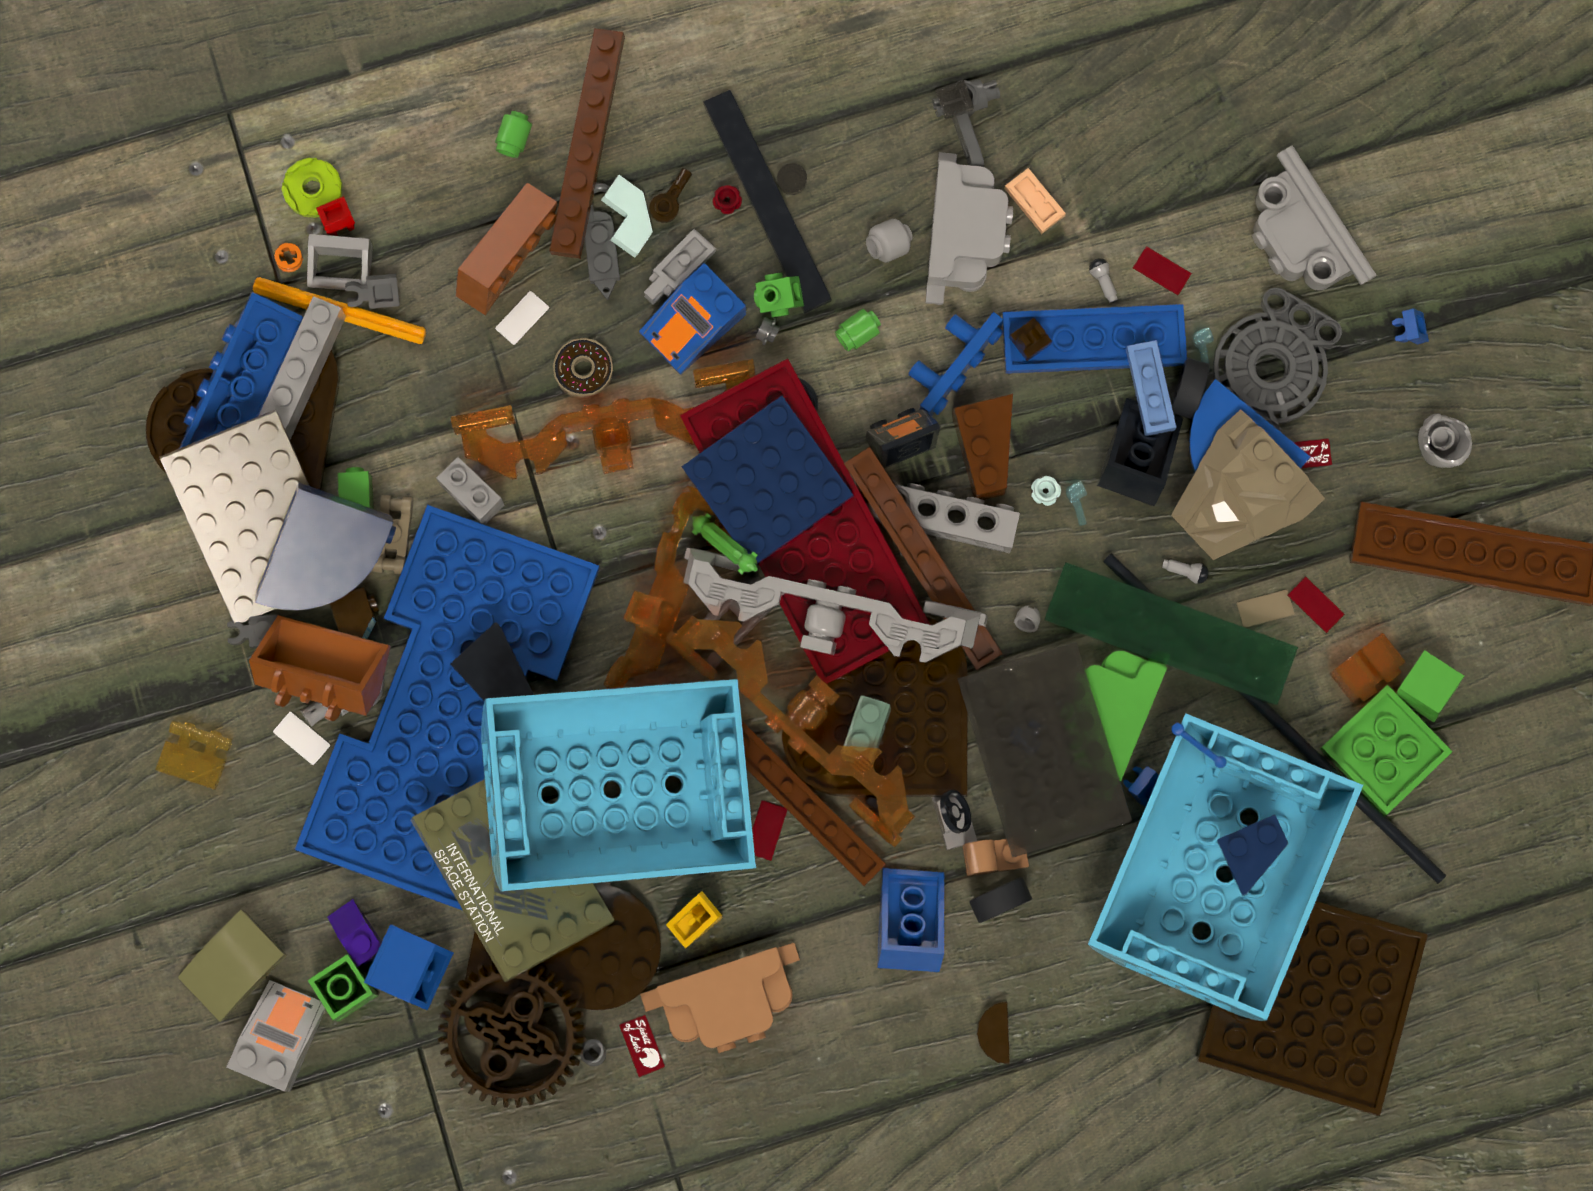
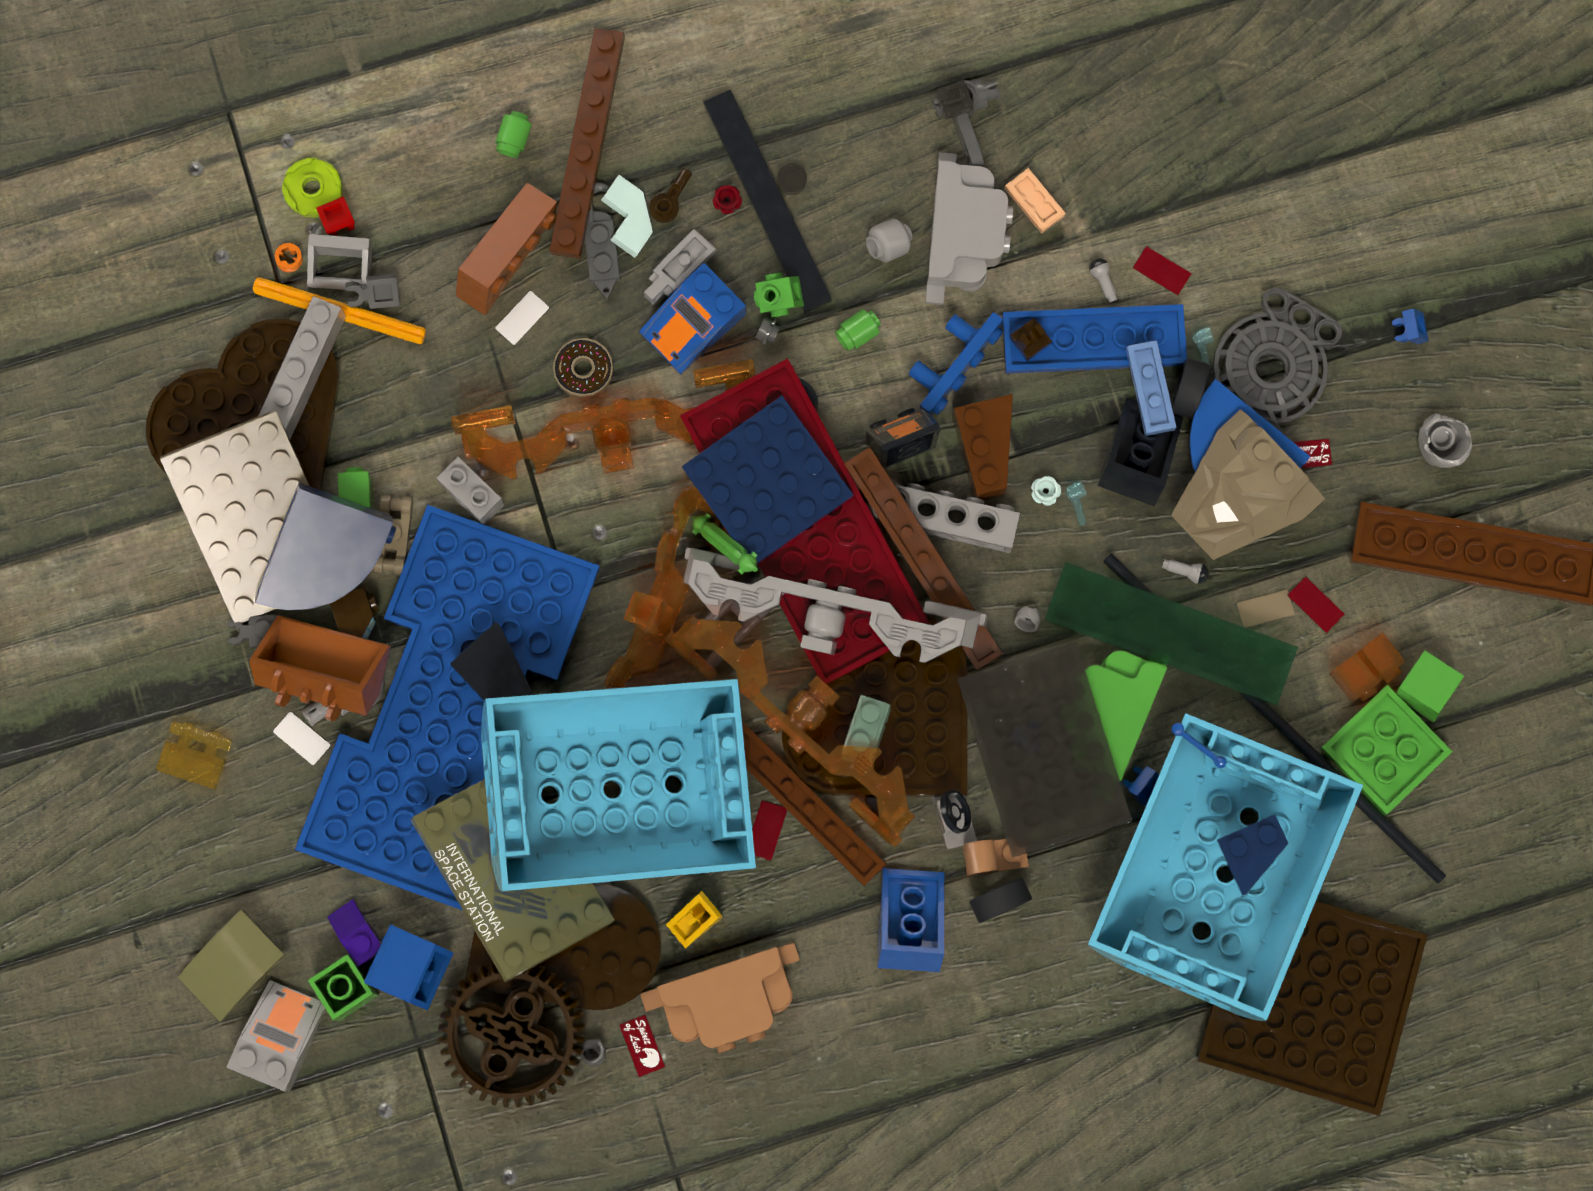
(243, 369): blue plate -> none
(993, 1033): dark brown tile -> none
(1304, 230): light grey brick -> none

